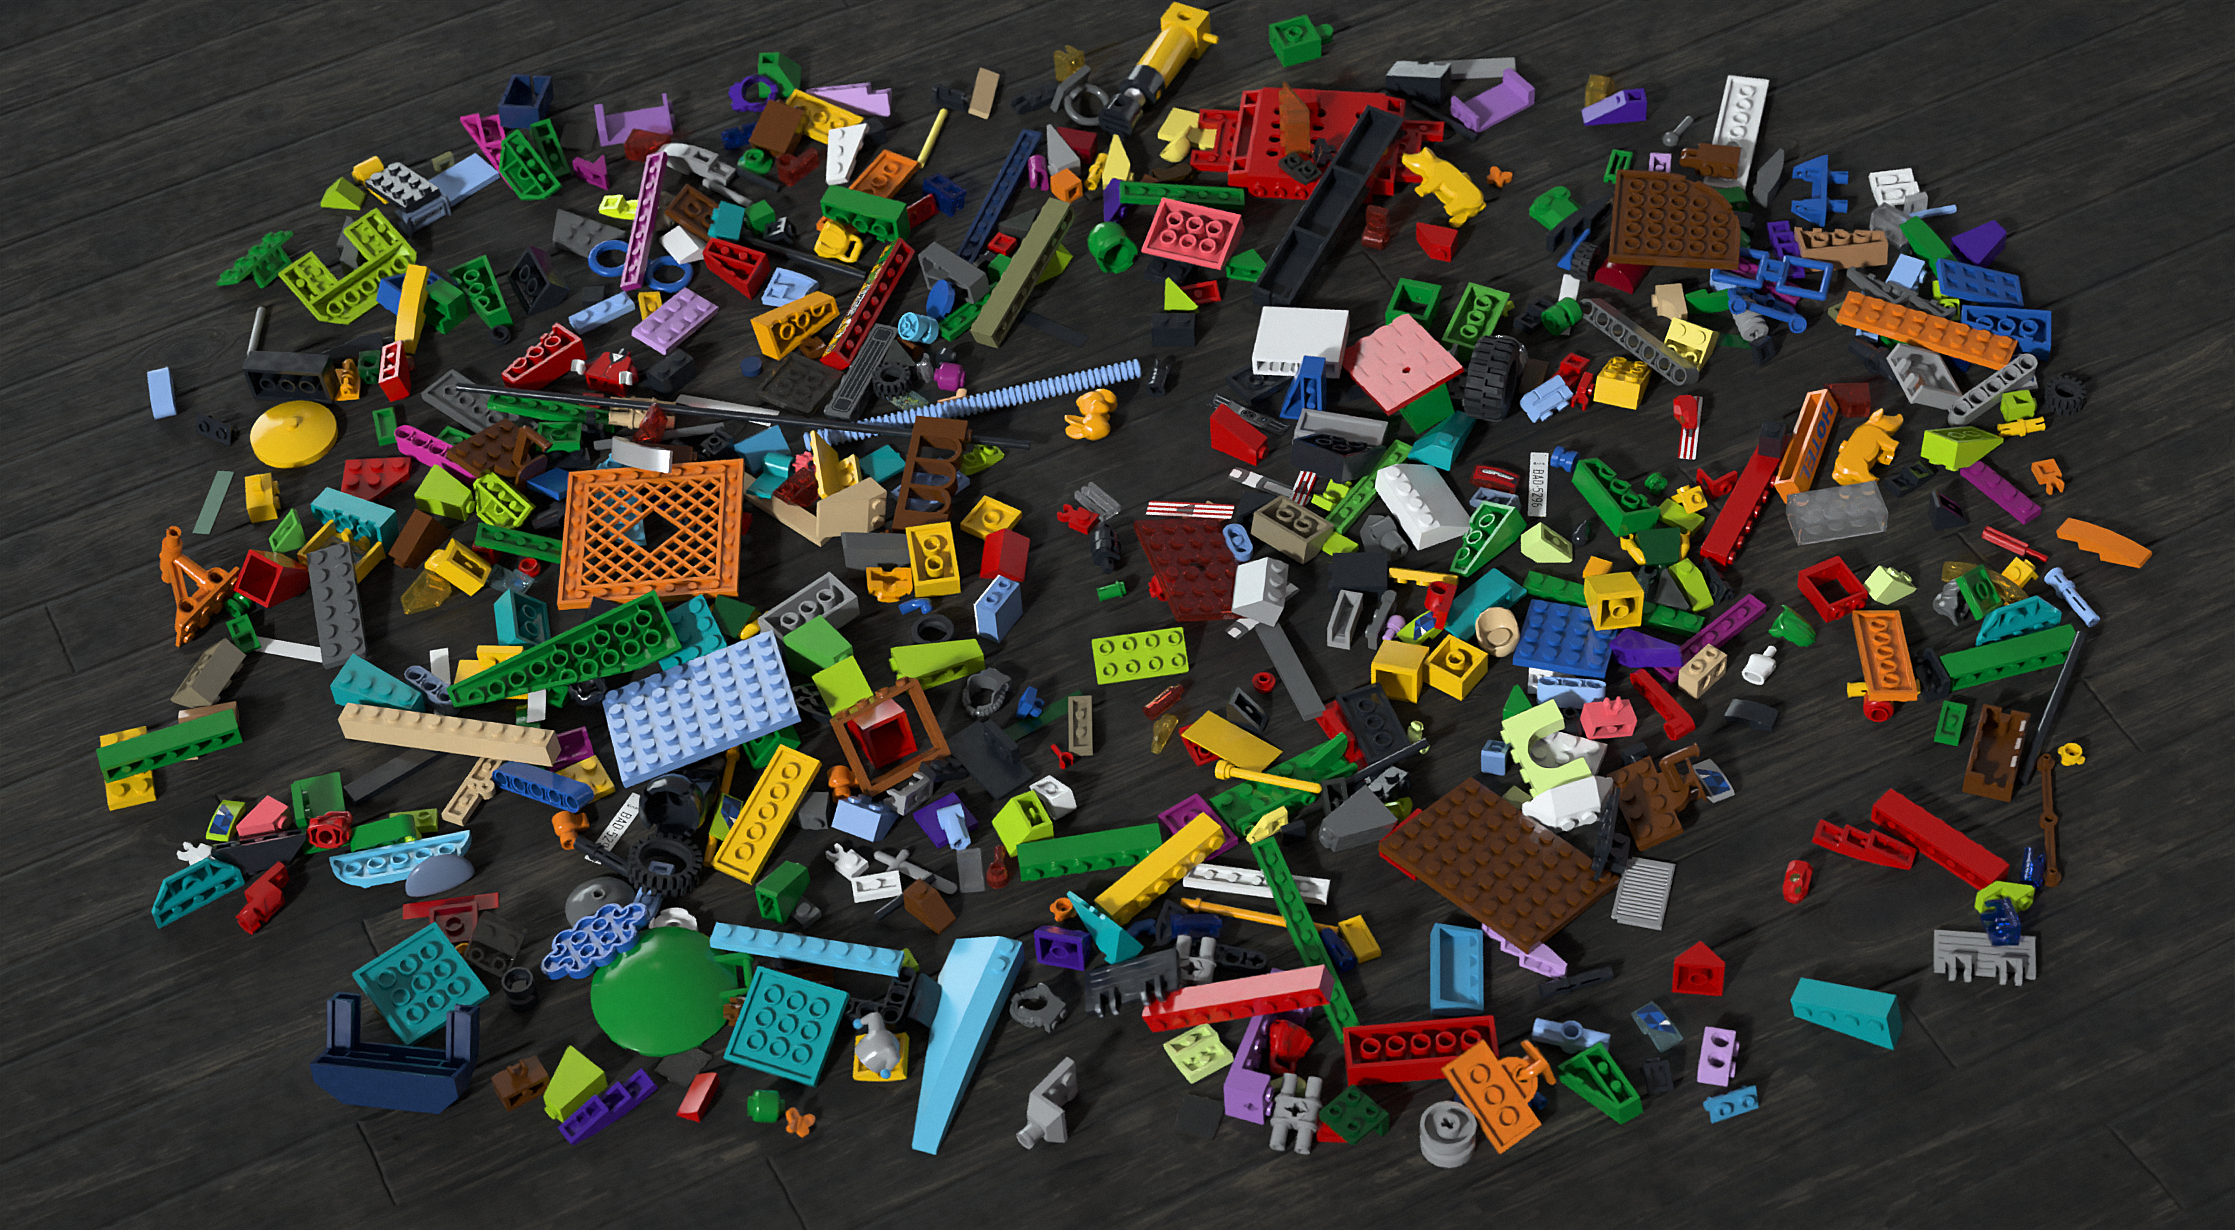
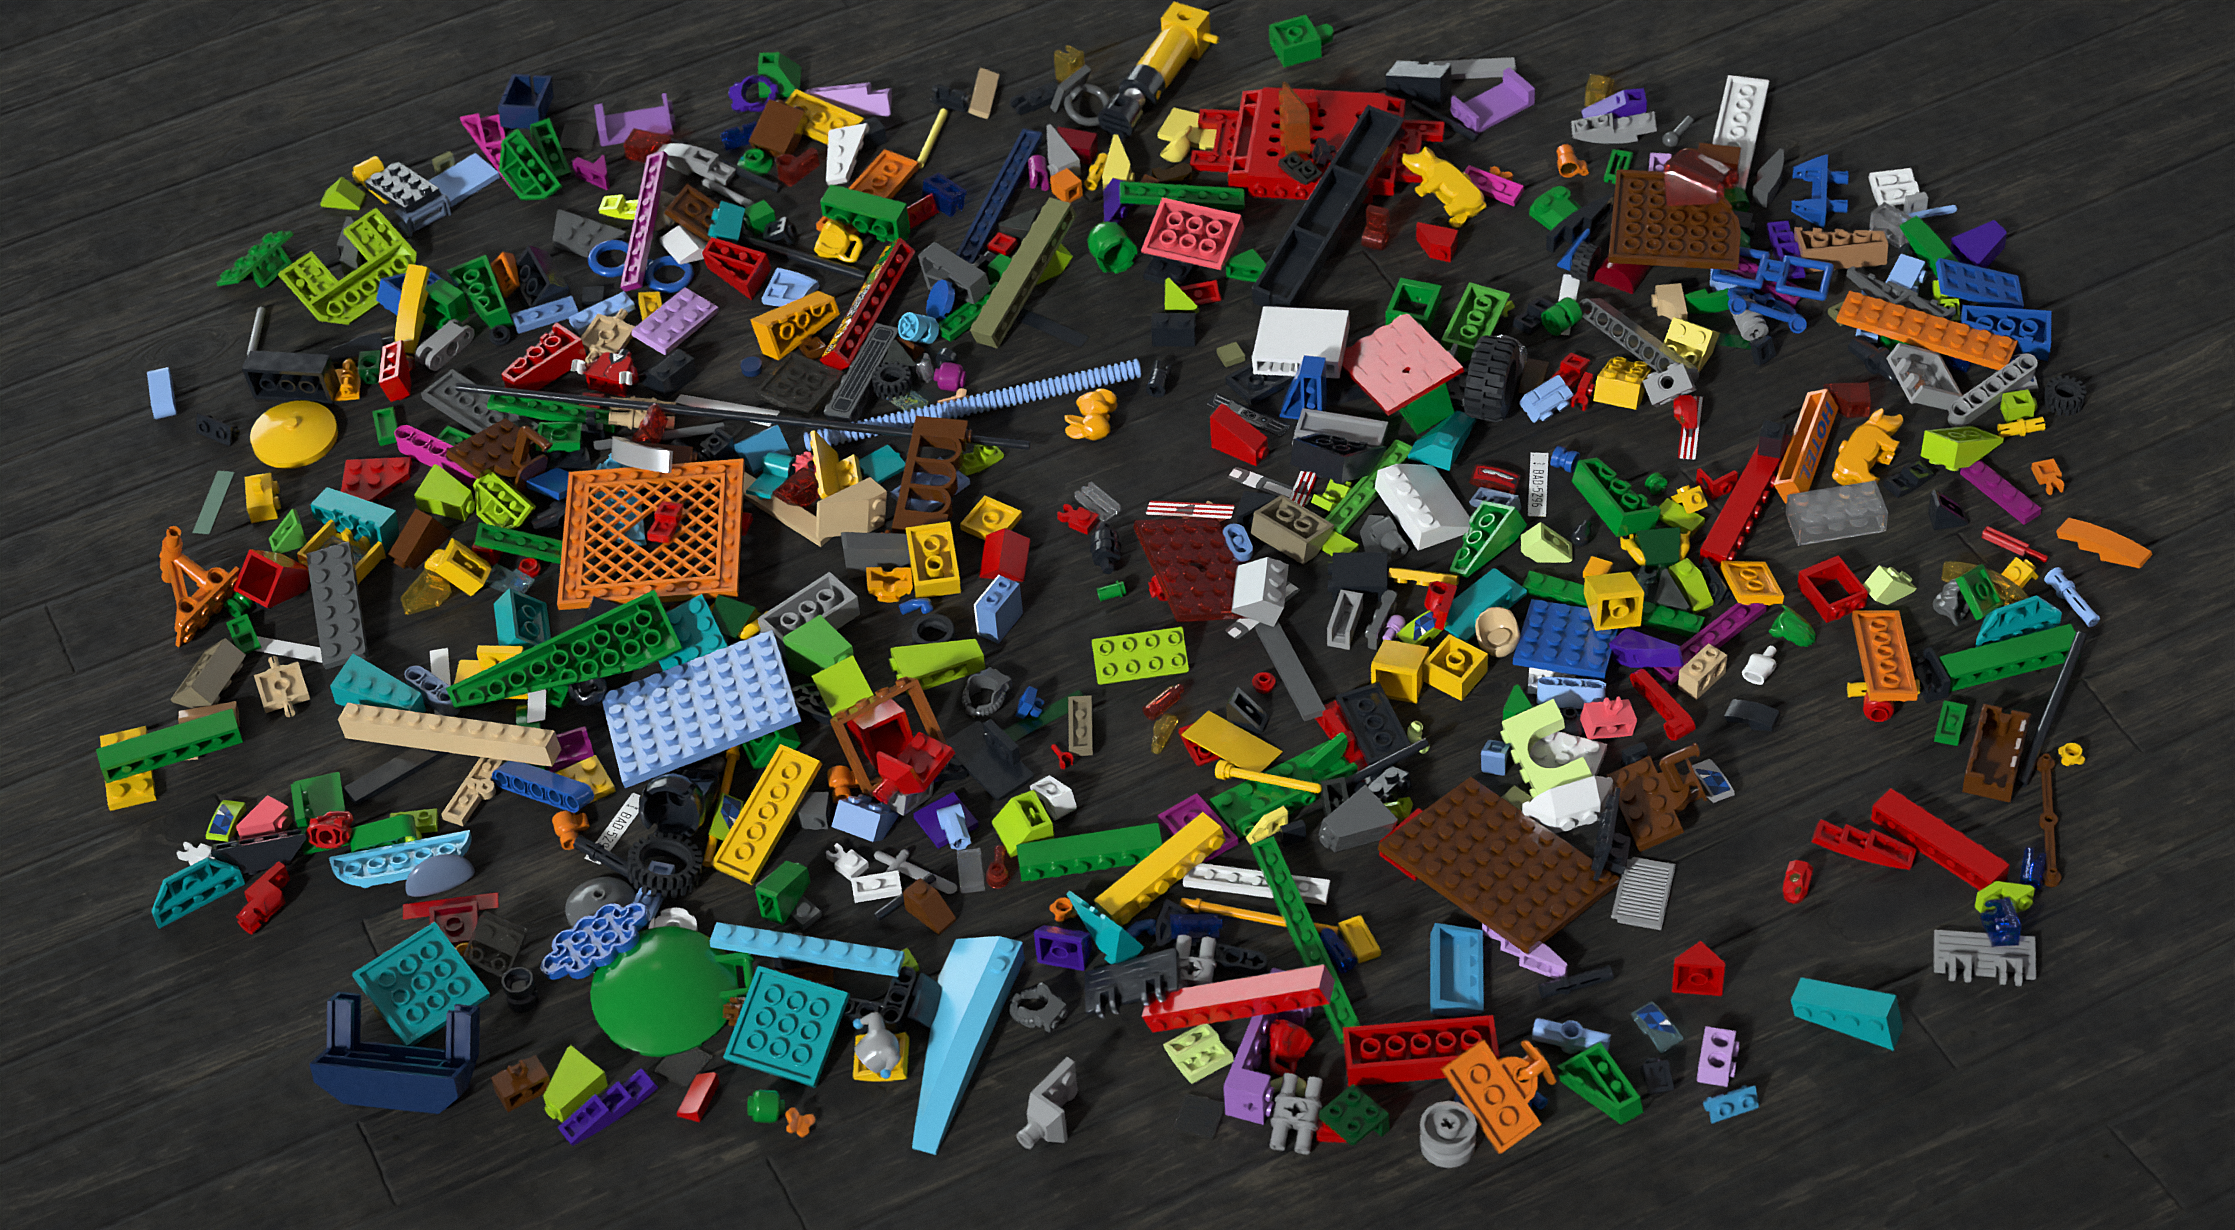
(281, 687): none -> tan plate
(444, 345): none -> light grey piece
(502, 265): none -> orange slope
(544, 314): none -> medium blue plate
(606, 335): none -> tan plate
(666, 522): none -> red slope
(913, 768): none -> red plate
(1230, 354): none -> olive tile
(1495, 186): none -> dark pink plate
(1568, 163): none -> orange piece
(1609, 130): none -> light grey slope
(1682, 384): none -> light grey brick
(1696, 179): none -> clear red windscreen
(1752, 582): none -> light orange plate

